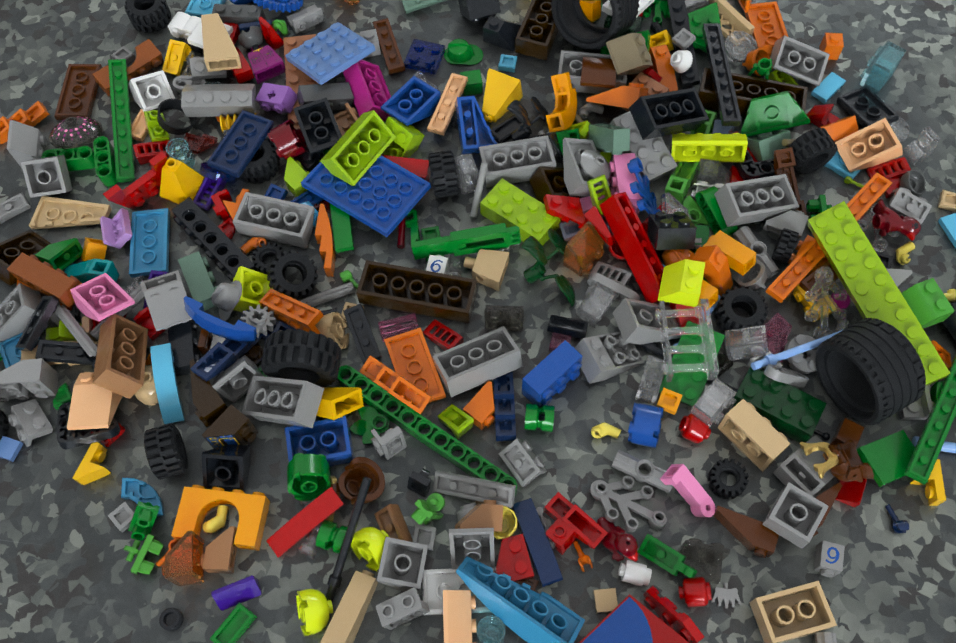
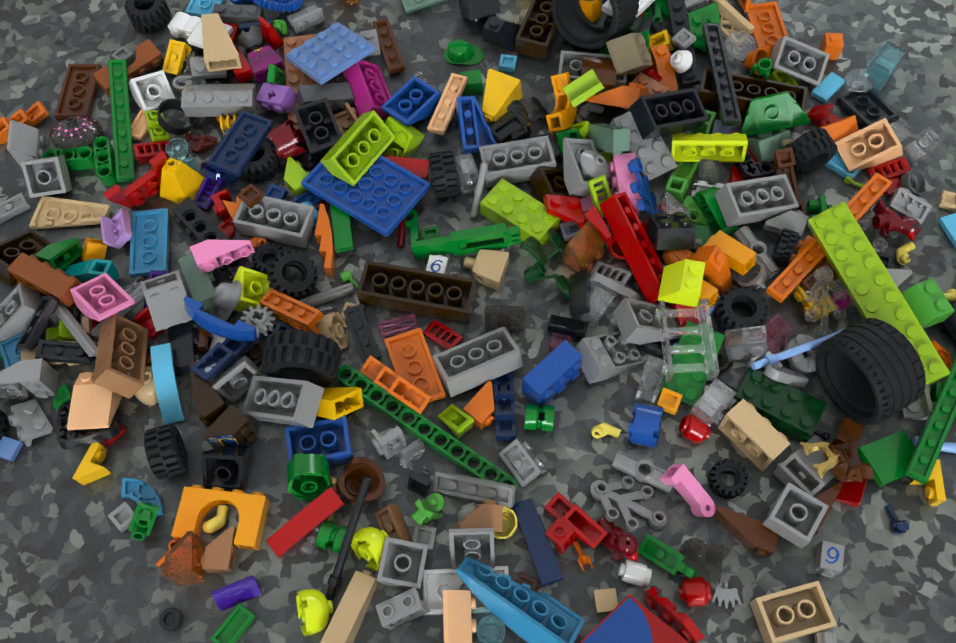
(140, 565): bright green hips -> none
(215, 253): none -> bright pink slope
(251, 195): none -> reddish brown tile
(275, 75): none -> green tile
(368, 422): green plate -> none
(412, 451): none -> clear bracket
(424, 56): clear blue plate -> none
(514, 559): red wing -> none
(580, 293): none -> black tile
(583, 88): none -> lime panel
(856, 83): none -> clear bracket

